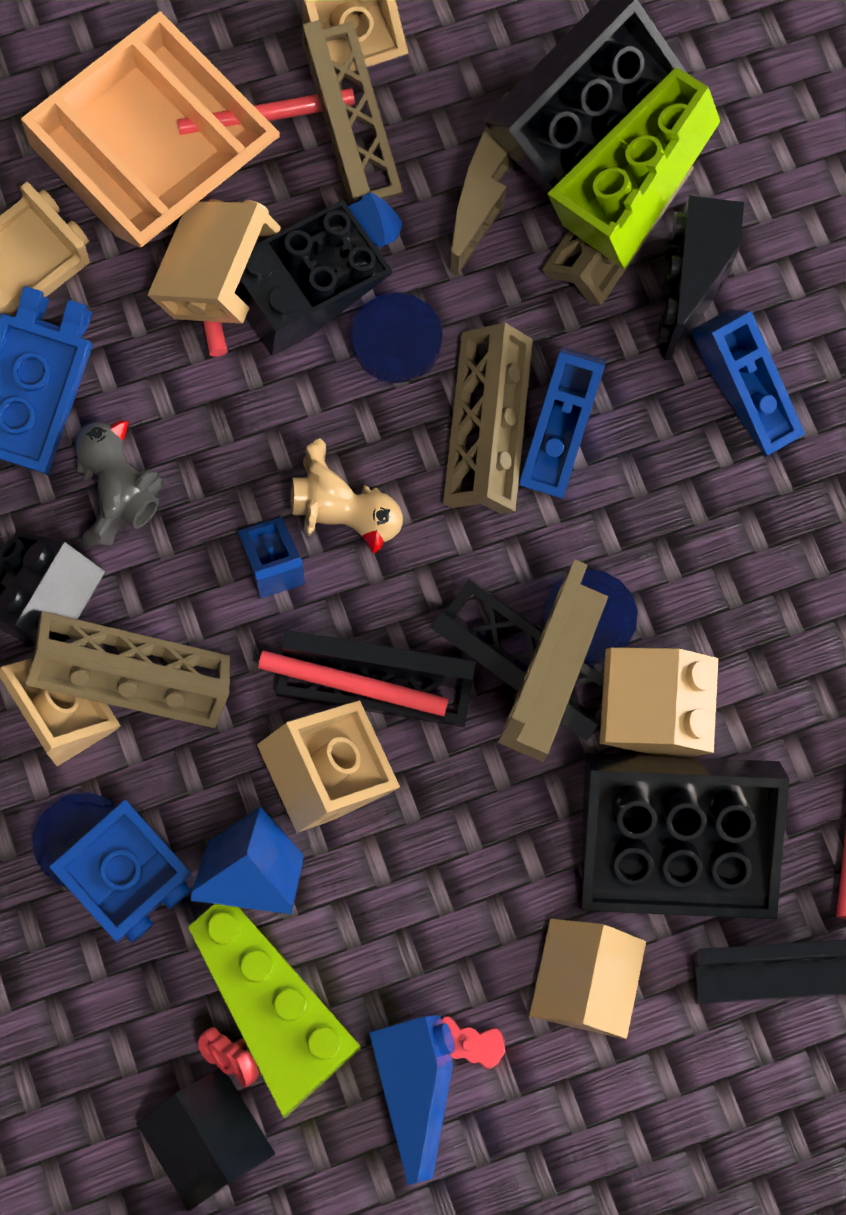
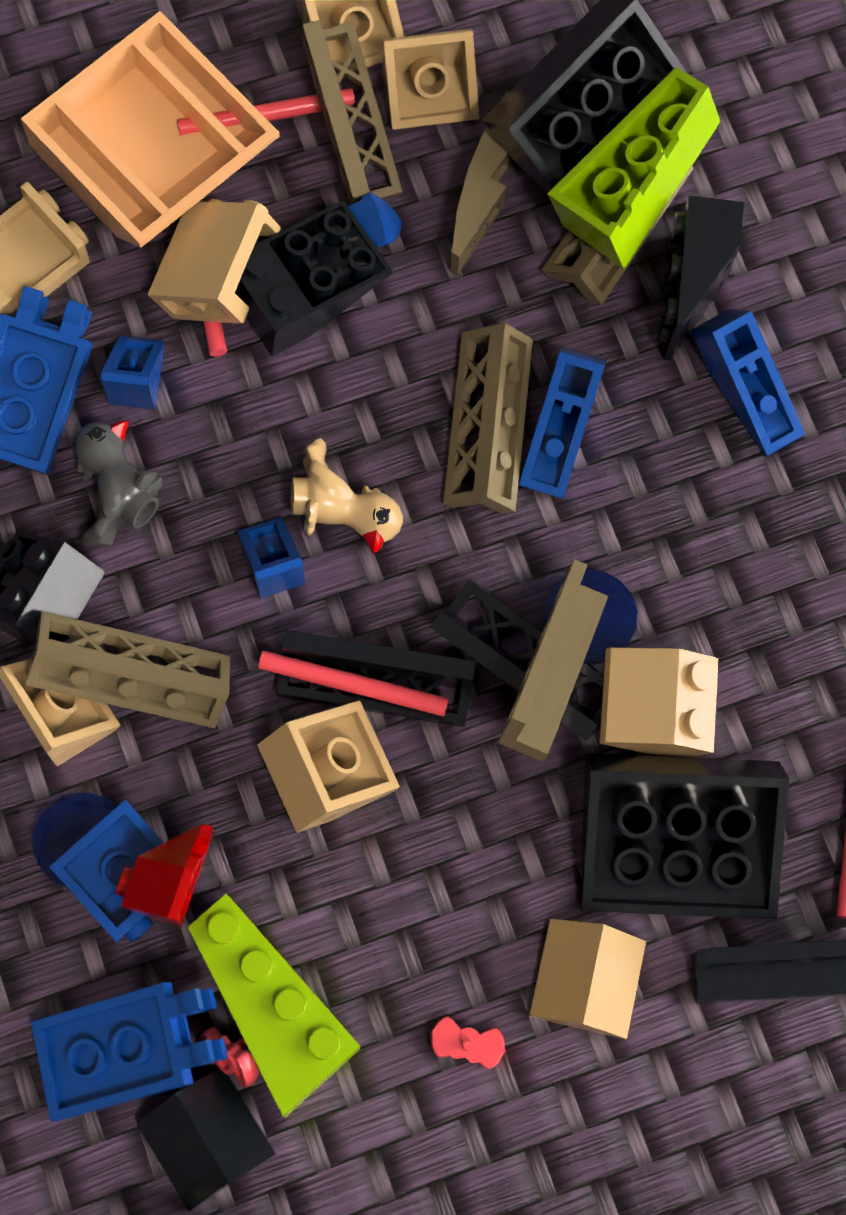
(121, 1049): none -> blue tile
(133, 372): none -> blue slope
(166, 877): none -> red slope
(250, 867): blue slope -> none
(397, 337): clear blue tile -> none
(416, 1082): blue slope -> none
(430, 79): none -> tan slope

